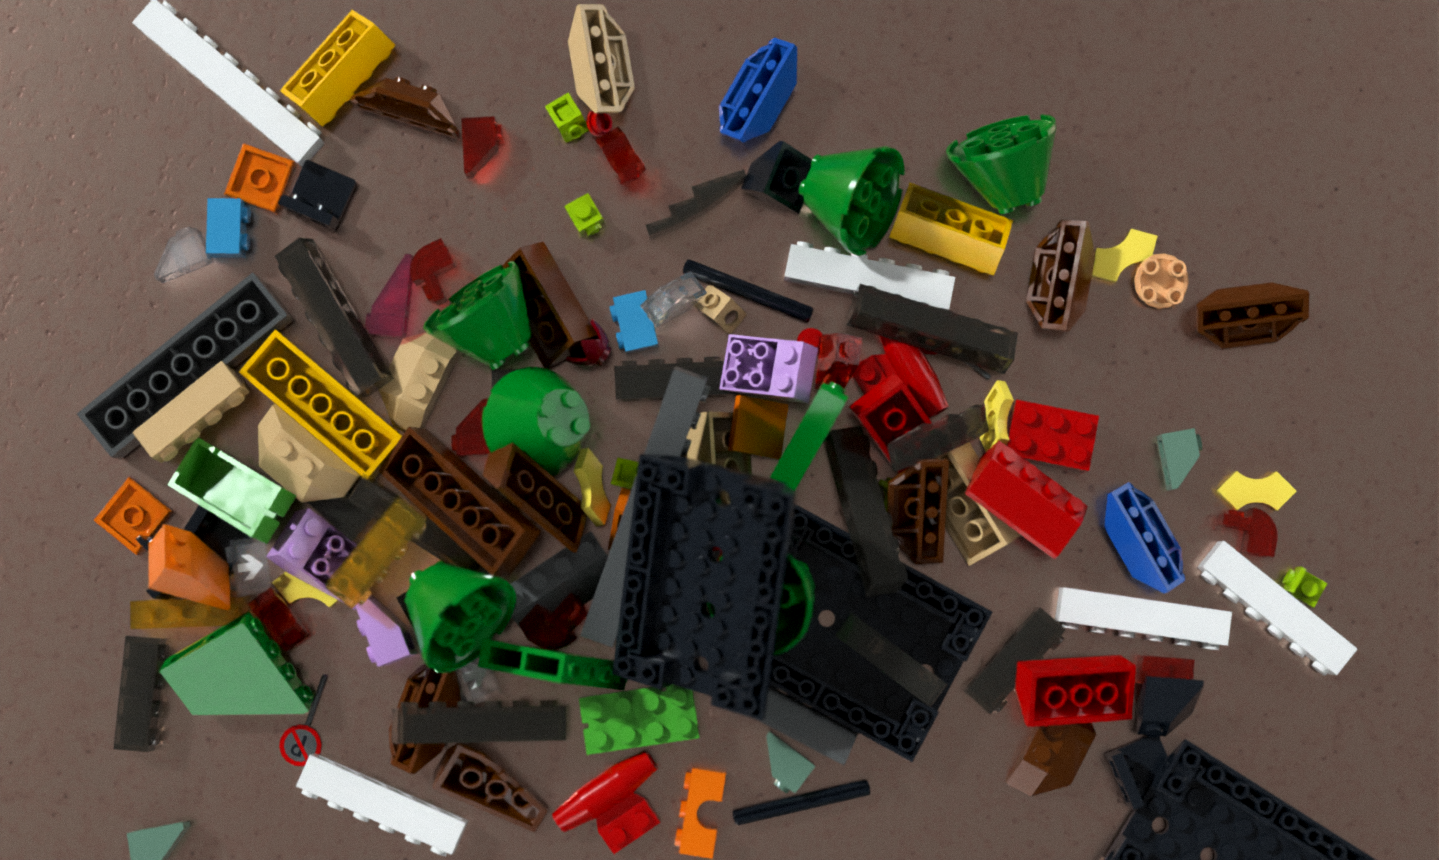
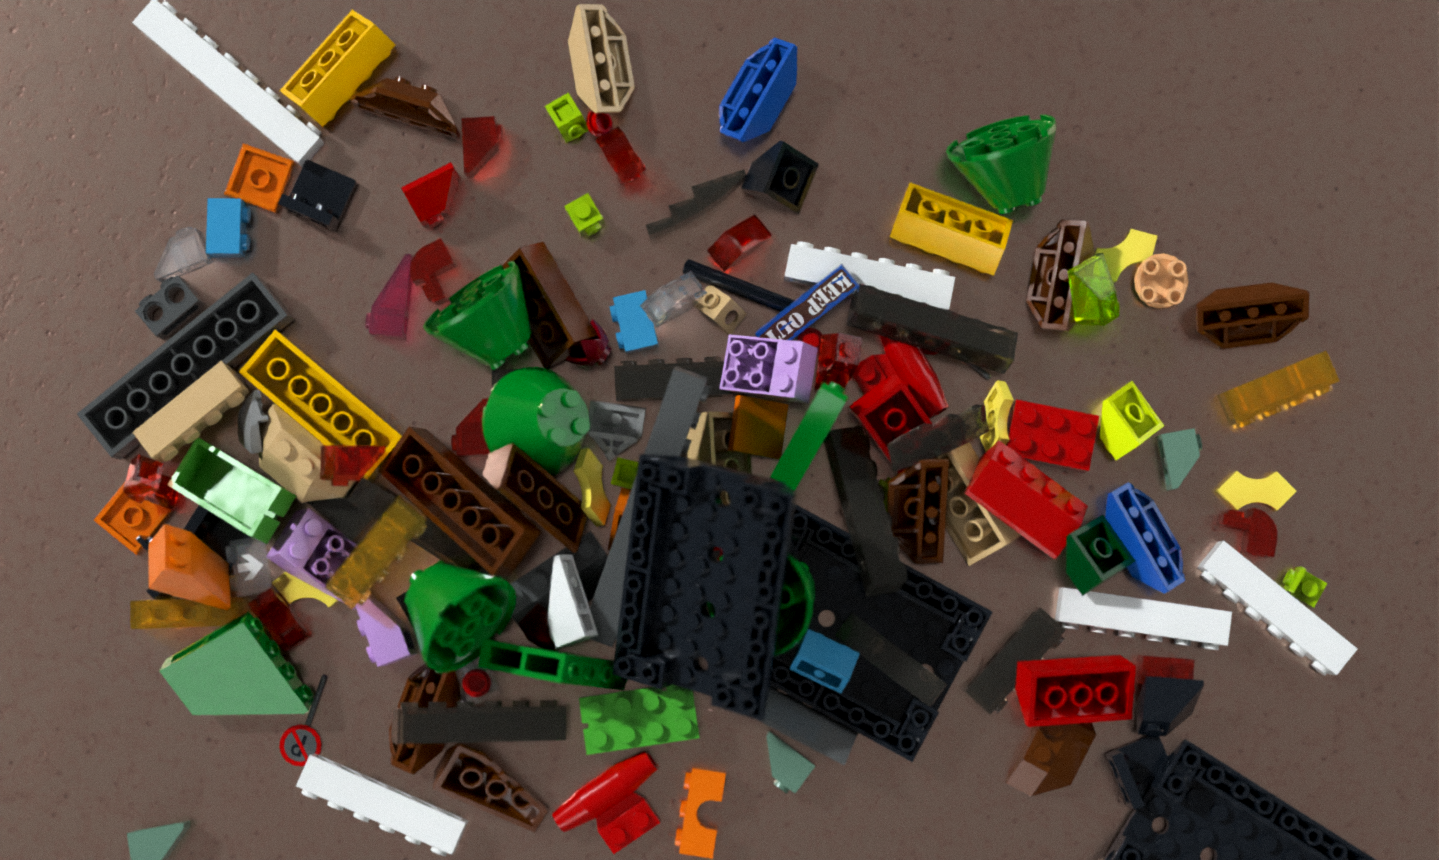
(140, 694): clear smoke brick -> none
(147, 483): none -> clear red brick
(173, 313): none -> dark grey brick
(248, 420): none -> light grey slope
(333, 317): clear smoke brick -> none
(347, 462): none -> clear red slope
(419, 377): tan wedge -> none
(433, 194): none -> red slope
(476, 682): none -> red plate
(568, 607): none -> white slope
(615, 426): none -> light grey slope
(739, 242): none -> clear red slope
(801, 802): black axle -> none
(810, 306): none -> tile
(824, 661): none -> dark azure brick
(855, 194): green cone -> none
(1093, 292): none -> clear neon green slope
(1095, 555): none -> dark green slope
(1127, 421): none -> neon yellow slope
(1278, 388): none -> clear yellow brick

